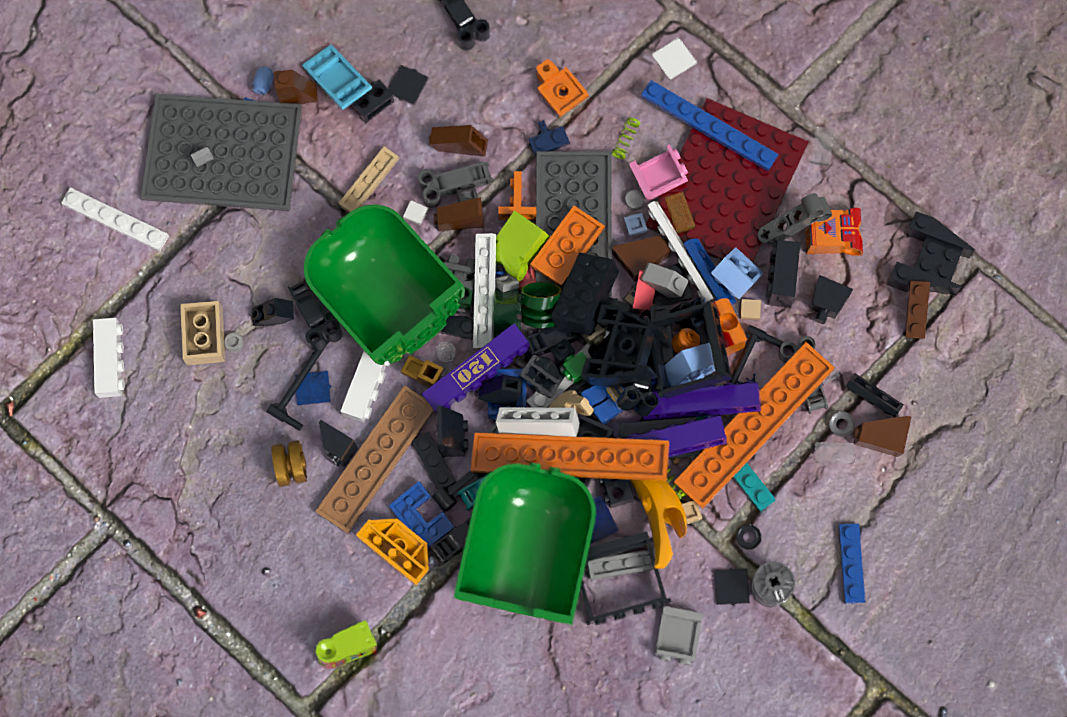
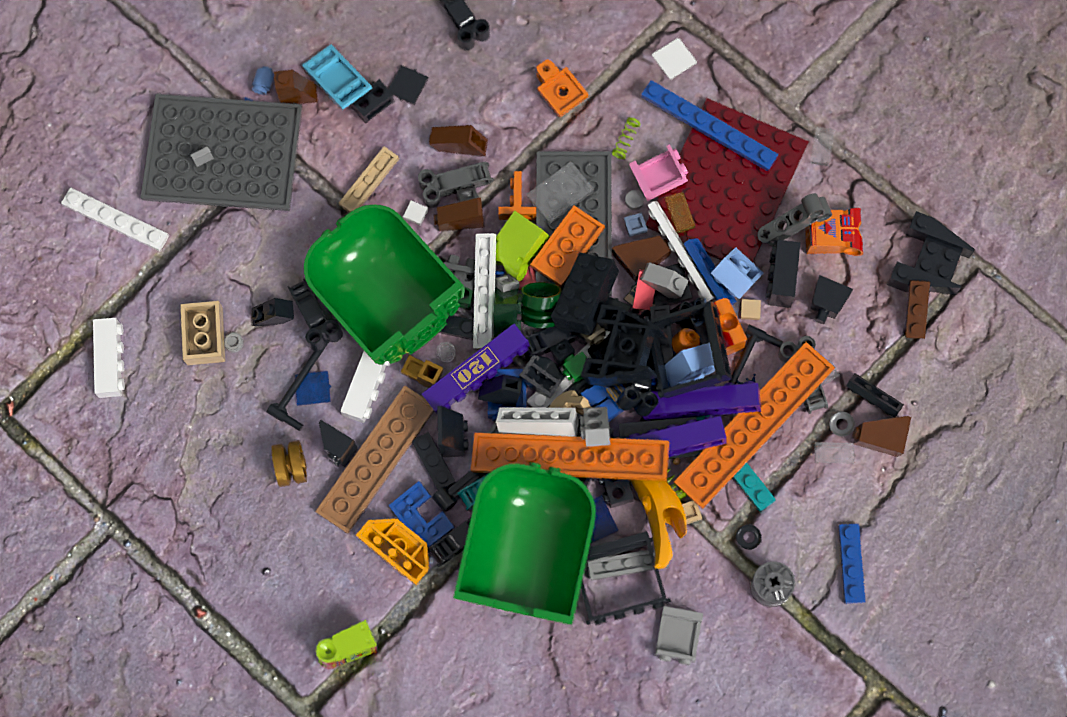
(548, 139): dark blue plate -> none
(560, 192): none -> clear tile
(595, 426): none -> light grey brick
(732, 586): black piece -> none

